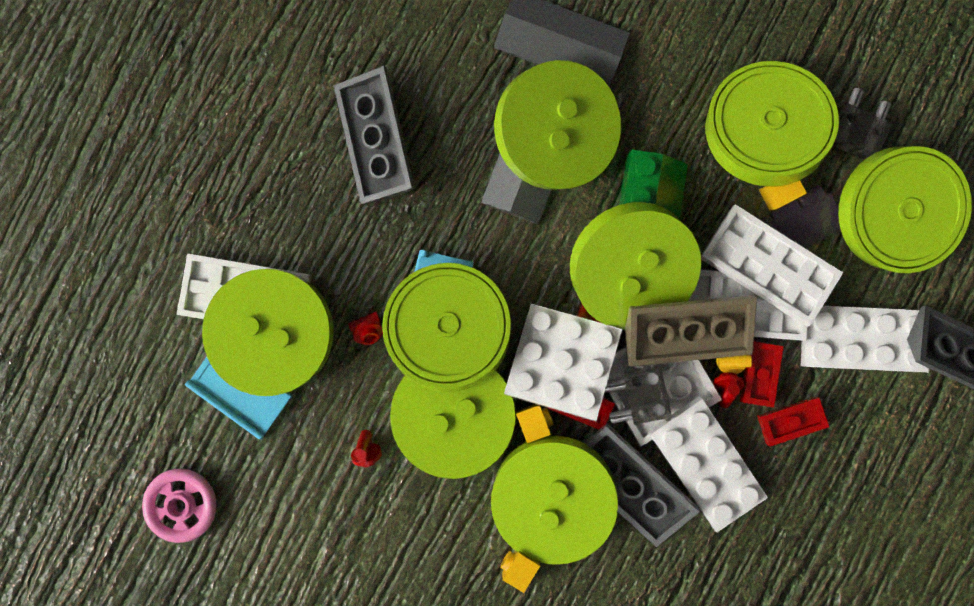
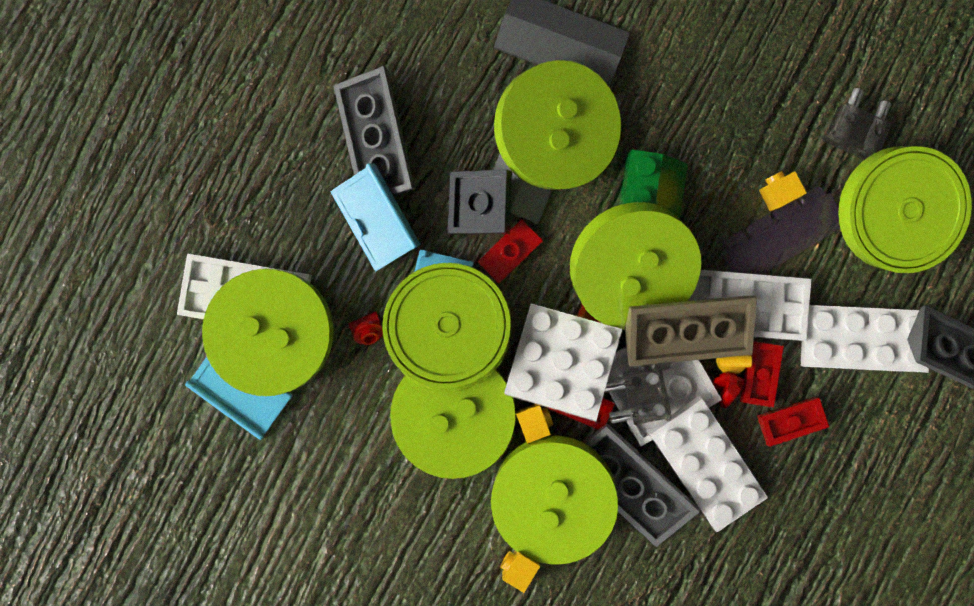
(164, 485): bright pink plate -> none
(366, 452): red plate -> none
(379, 215): none -> door
(479, 202): none -> black plate
(510, 251): none -> red plate
(771, 123): lime brick -> none
(771, 265): white plate -> none

